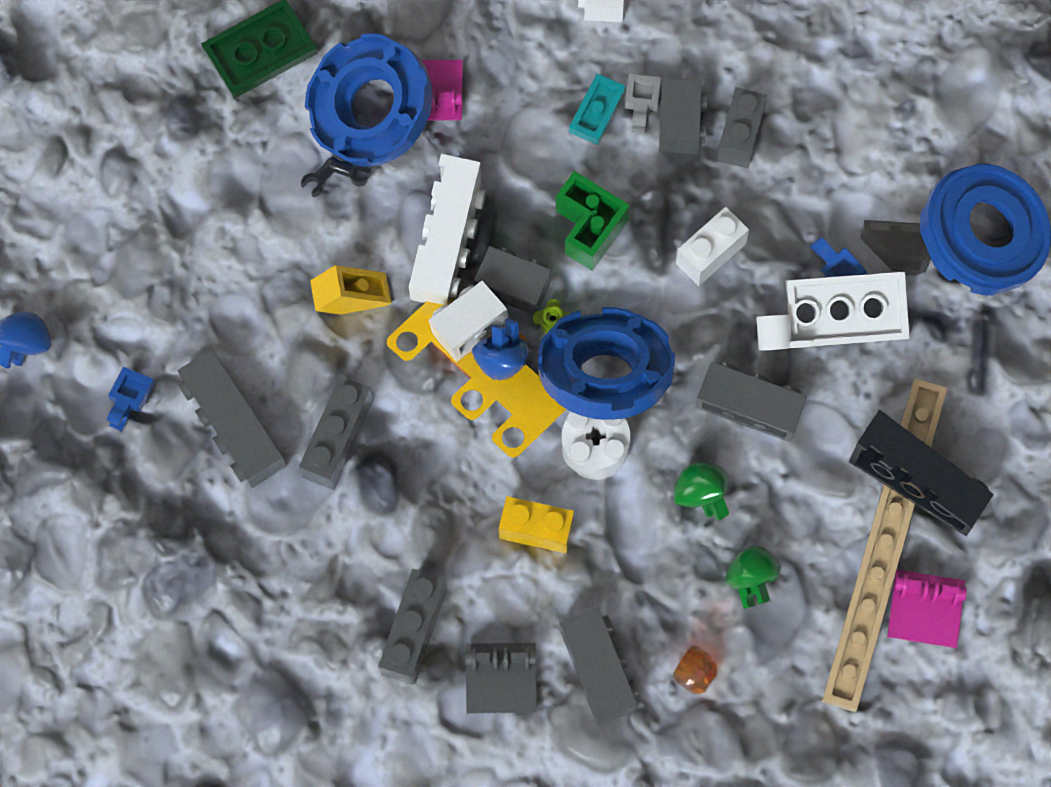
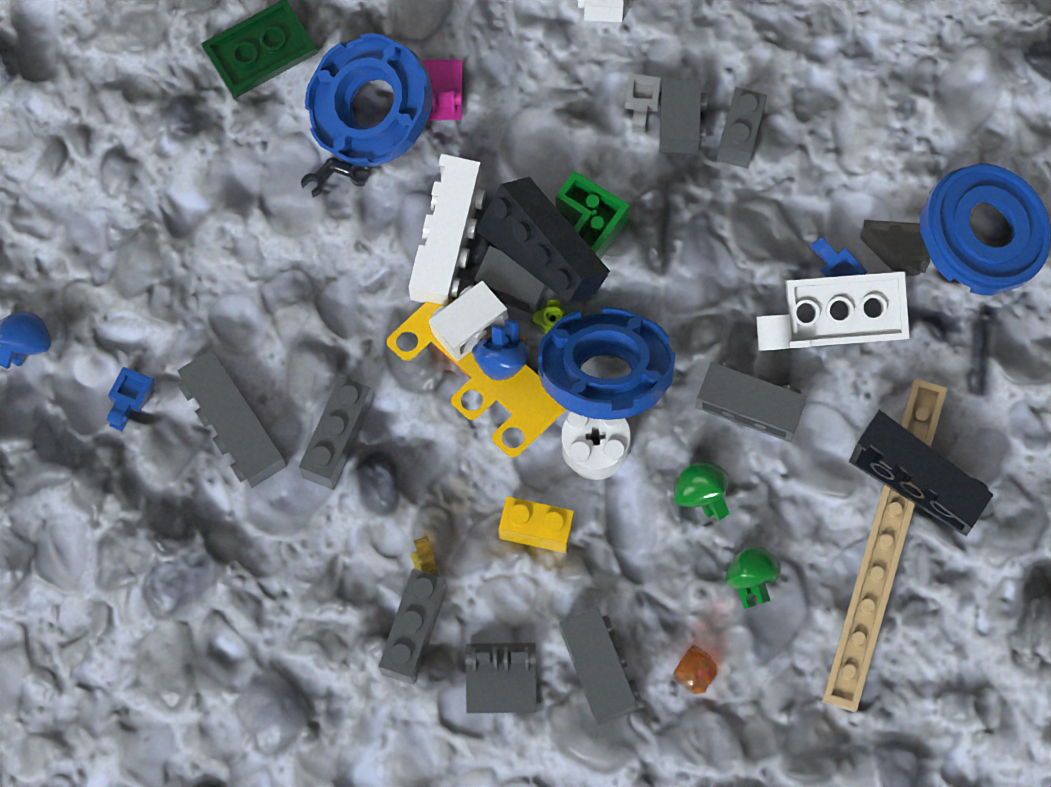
(349, 290): yellow slope -> none
(423, 556): none -> clear yellow plate
(541, 240): none -> black wedge
(597, 109): teal plate -> none
(712, 246): white brick -> none
(926, 608): dark pink hinge -> none

